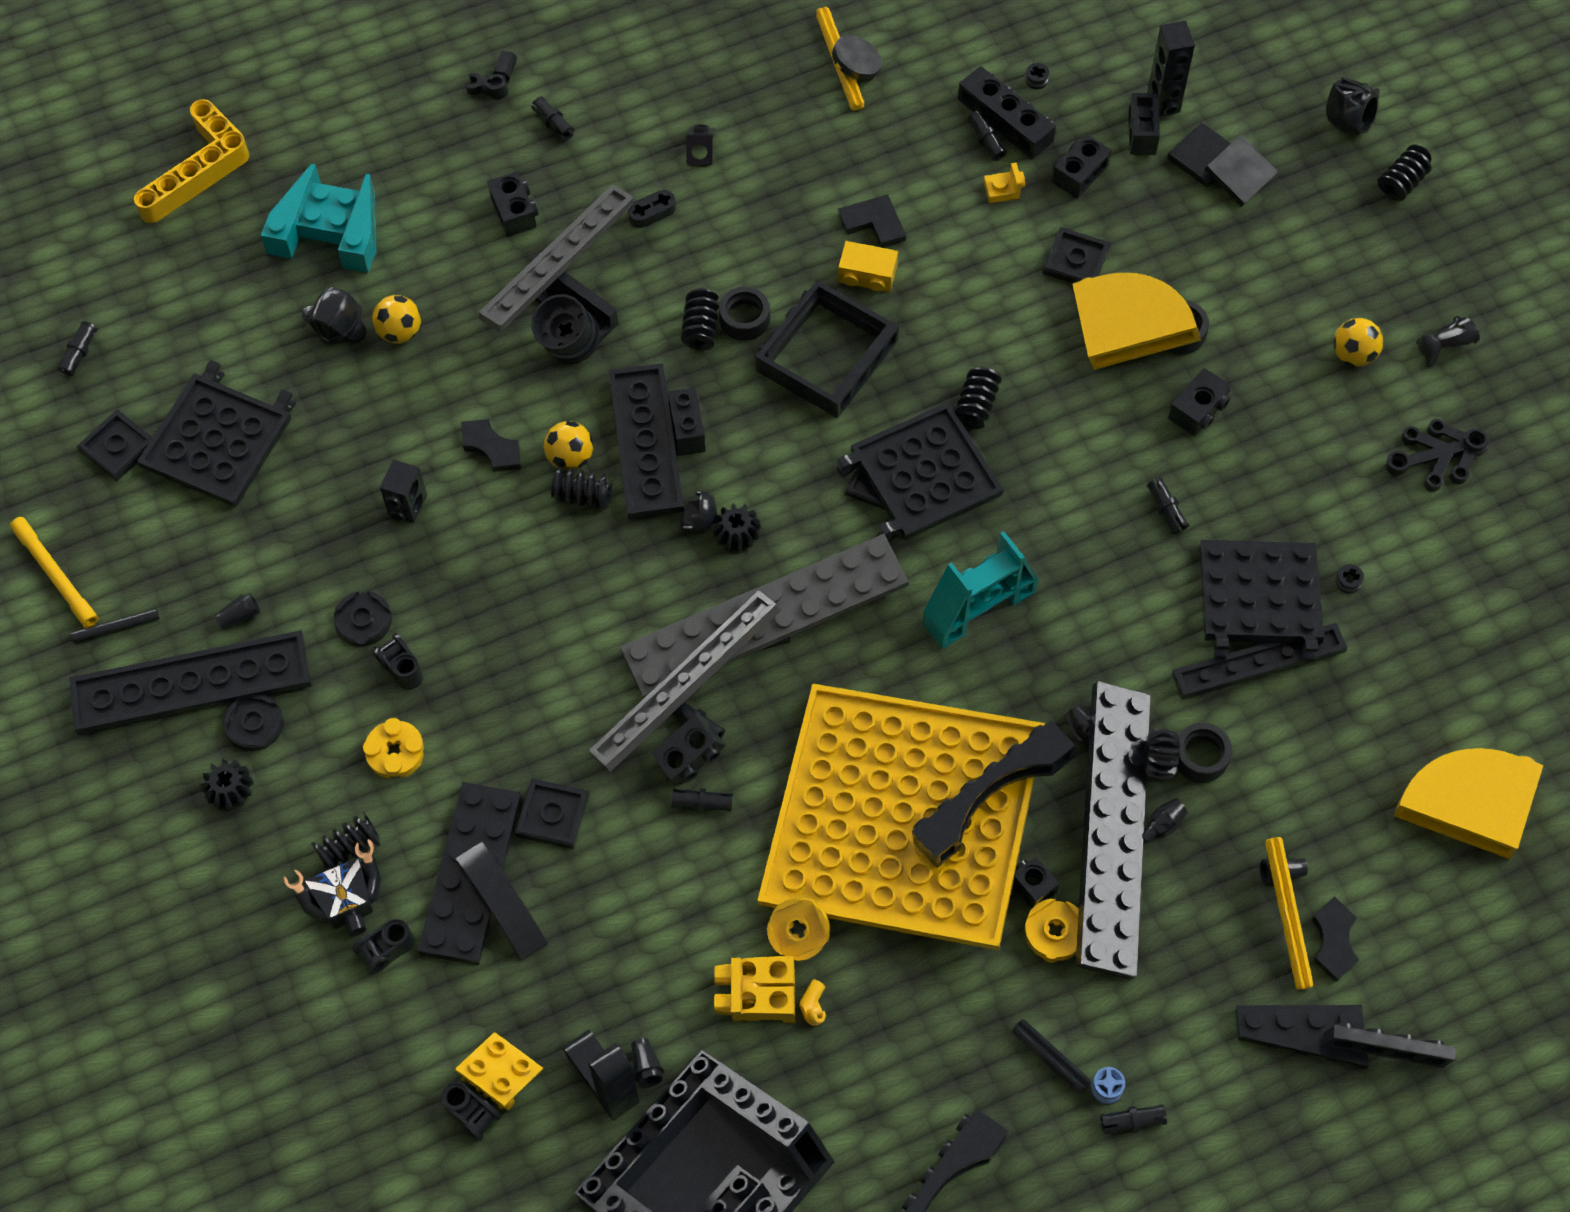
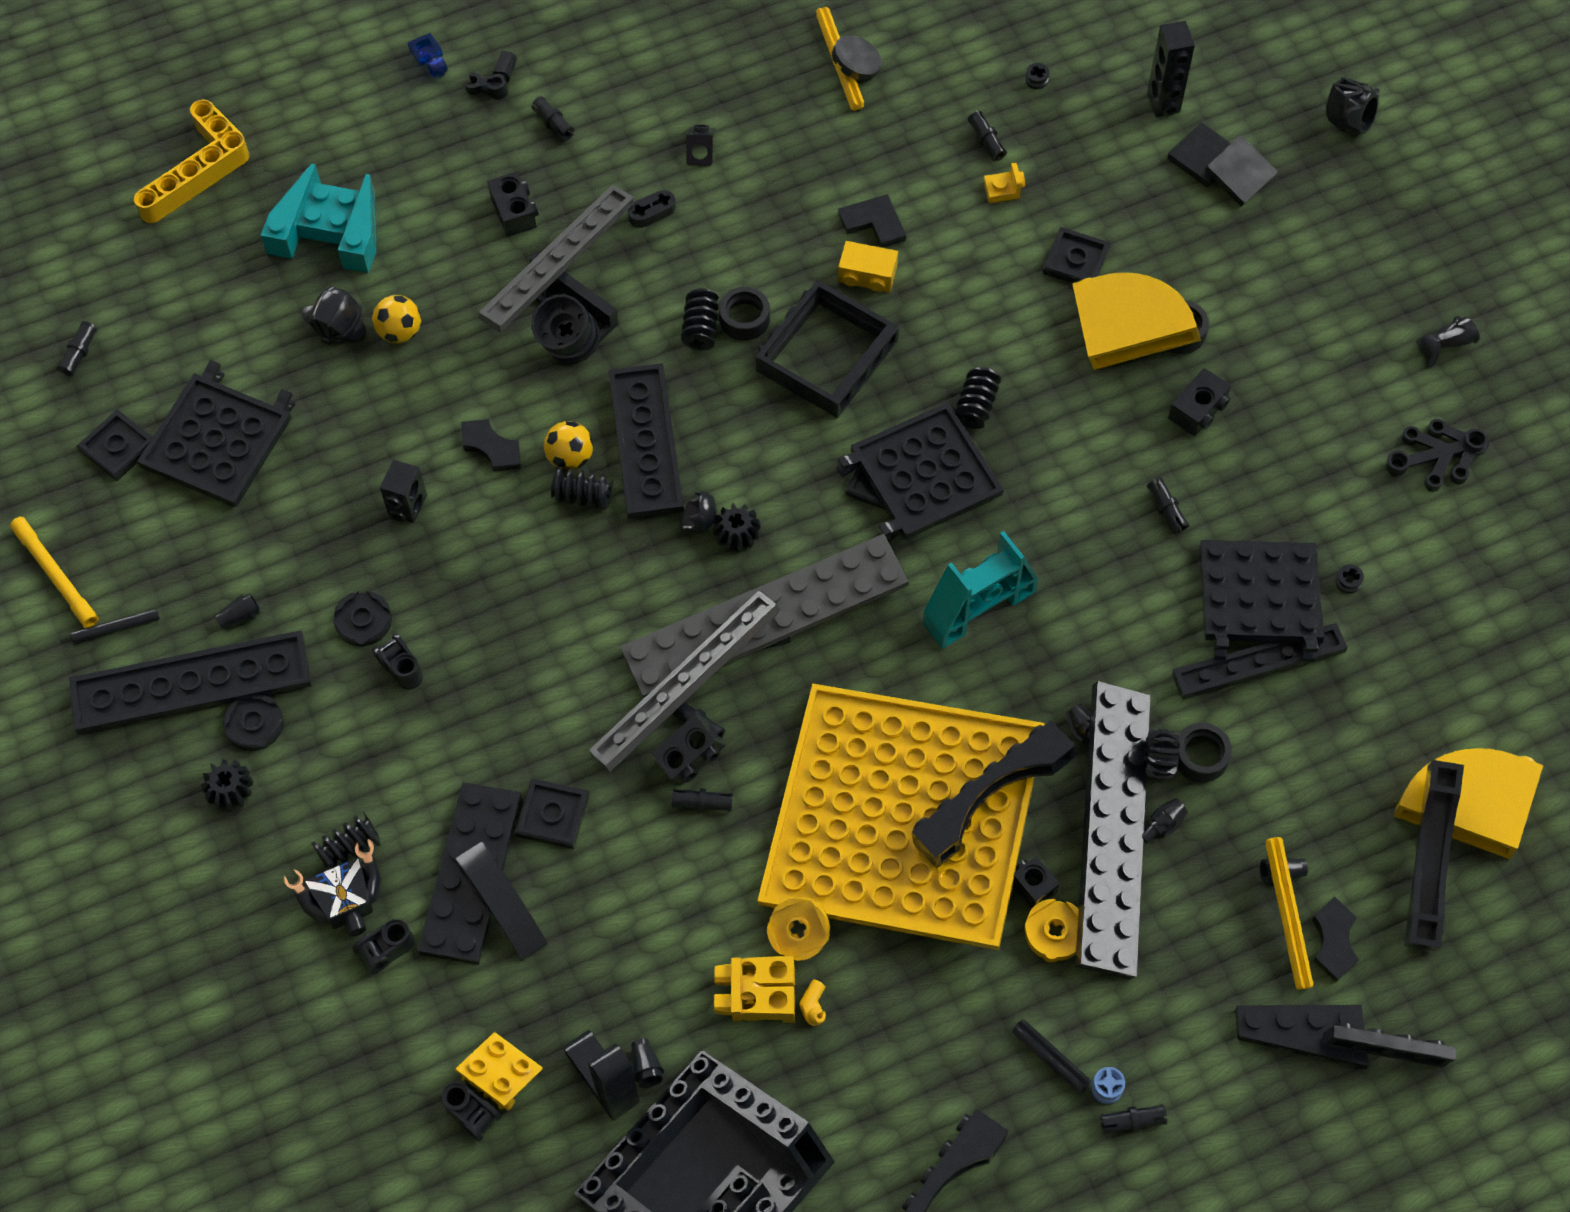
(389, 734): yellow plate -> none
(427, 50): none -> clear blue plate
(687, 421): black brick -> none
(1007, 112): black brick -> none
(1081, 165): black brick -> none
(1143, 124): black brick -> none
(1358, 342): yellow piece -> none
(1406, 172): black piece -> none
(1436, 827): none -> black arch

